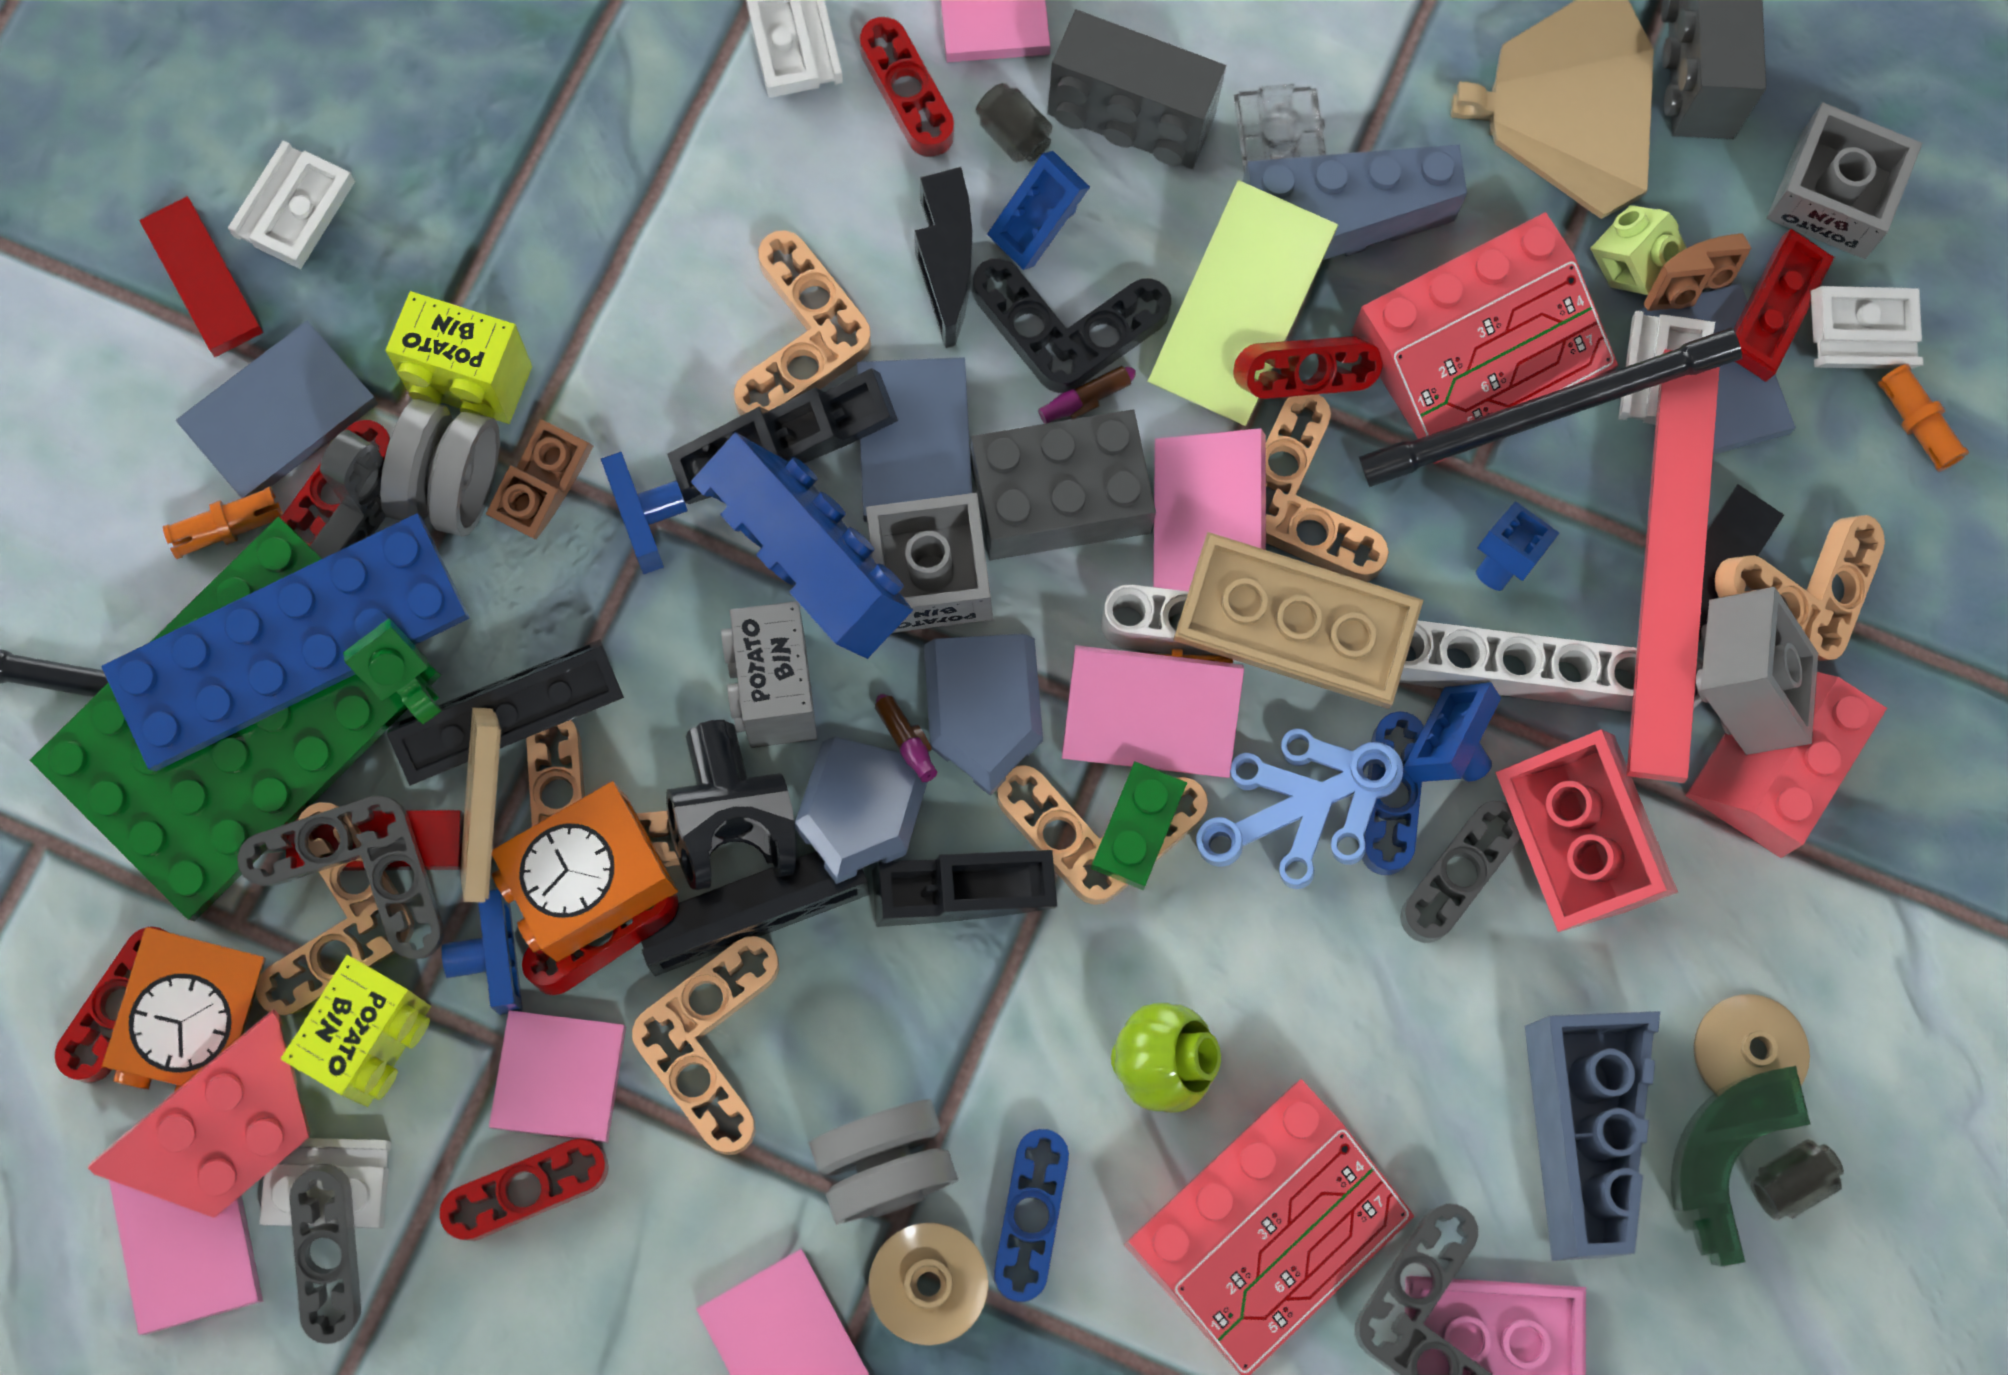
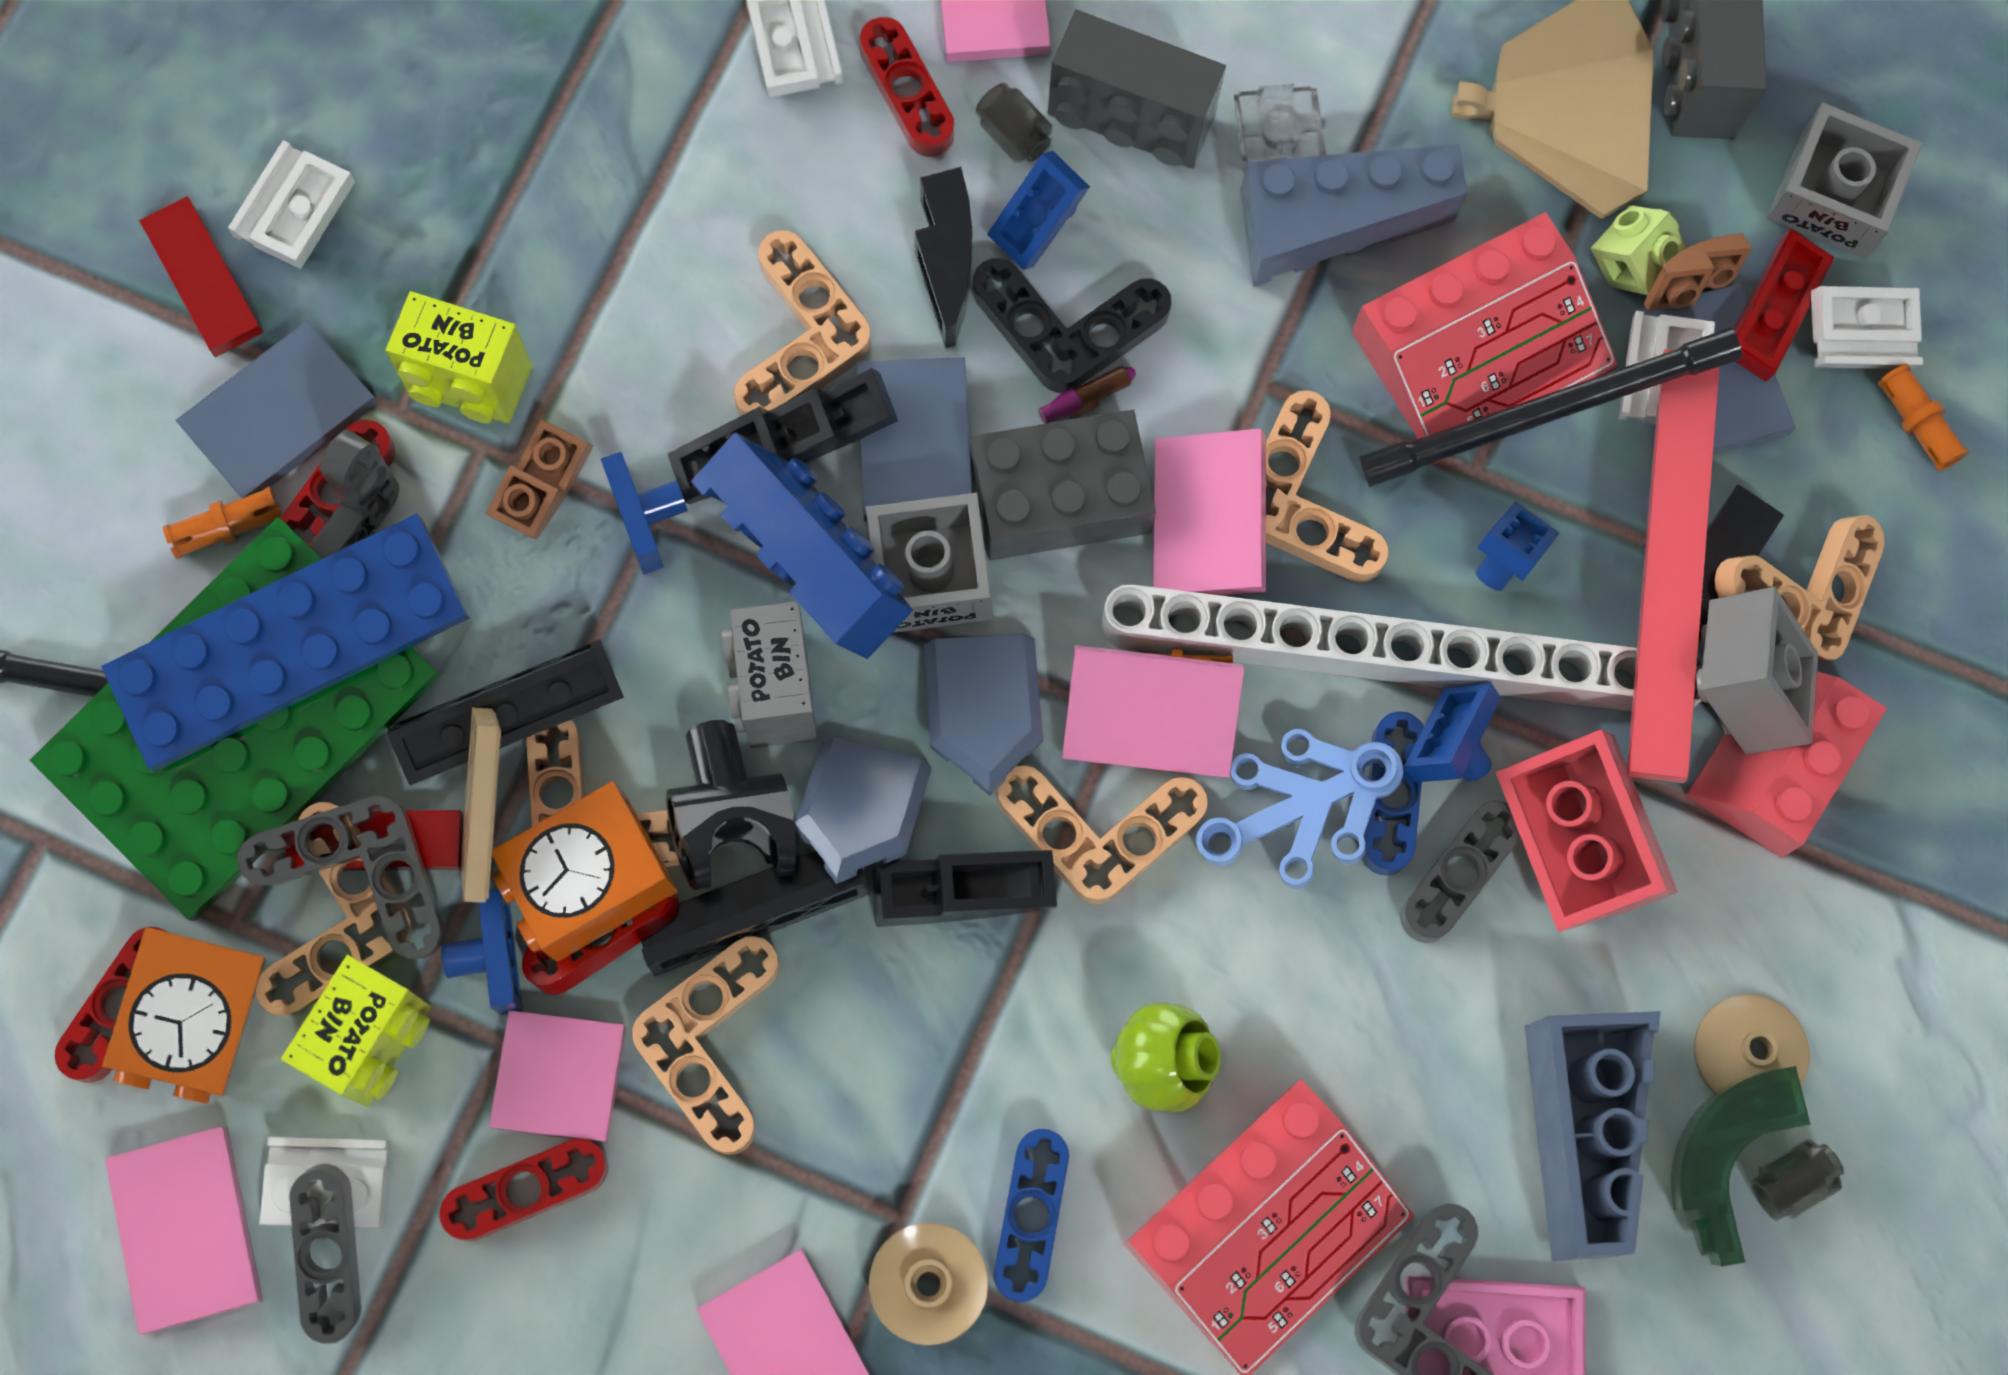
(217, 1128): coral wing -> none
(392, 664): green plate -> none
(440, 467): light grey wheel -> none
(886, 1170): light grey wheel -> none
(909, 738): piece -> none
(1138, 825): green plate -> none
(1240, 297): yellowish green tile -> none
(1288, 358): red beam -> none
(1298, 620): tan tile -> none

